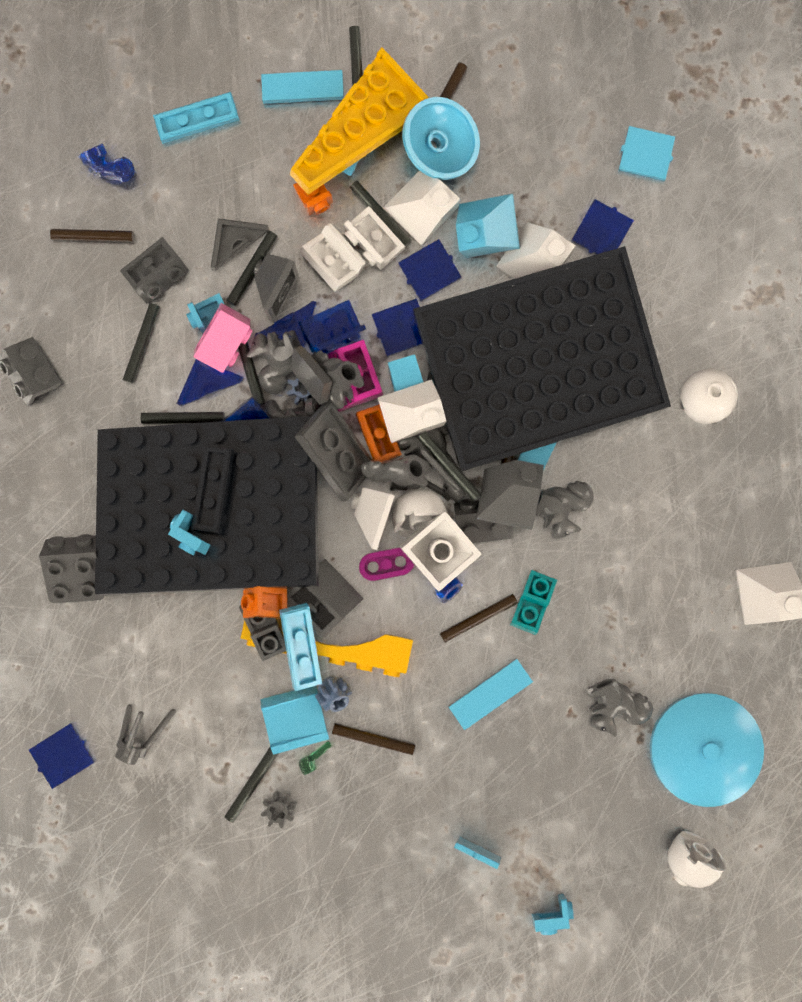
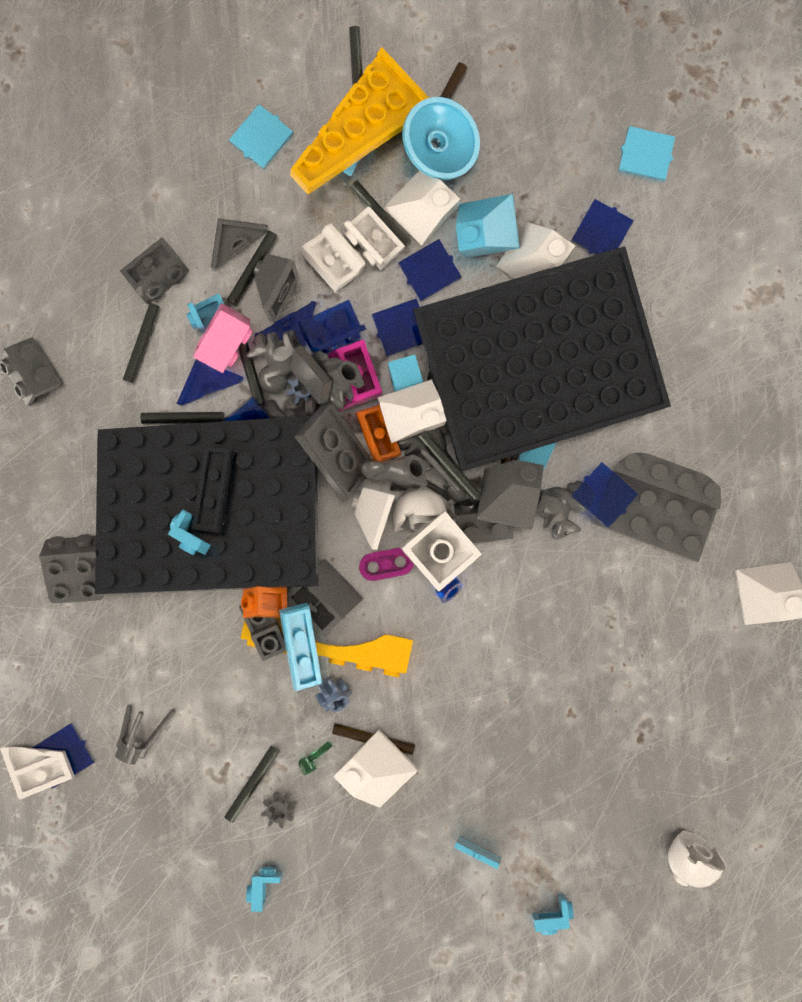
(36, 768): none -> white wing
(92, 235): dark brown bar -> none
(119, 169): clear blue arm -> none
(196, 117): medium azure tile -> none
(256, 892): none -> medium azure bracket
(261, 136): none -> medium azure piece
(294, 719): medium azure slope -> none
(302, 86): medium azure tile -> none
(316, 201): orange bracket -> none
(375, 770): none -> white slope
(478, 618): dark brown bar -> none
(490, 694): medium azure tile -> none
(533, 602): teal slope -> none
(604, 495): none -> clear blue piece
(616, 700): dark grey animal -> none
(671, 506): none -> dark grey plate
(706, 749): medium azure dish -> none
(709, 396): white cylinder -> none

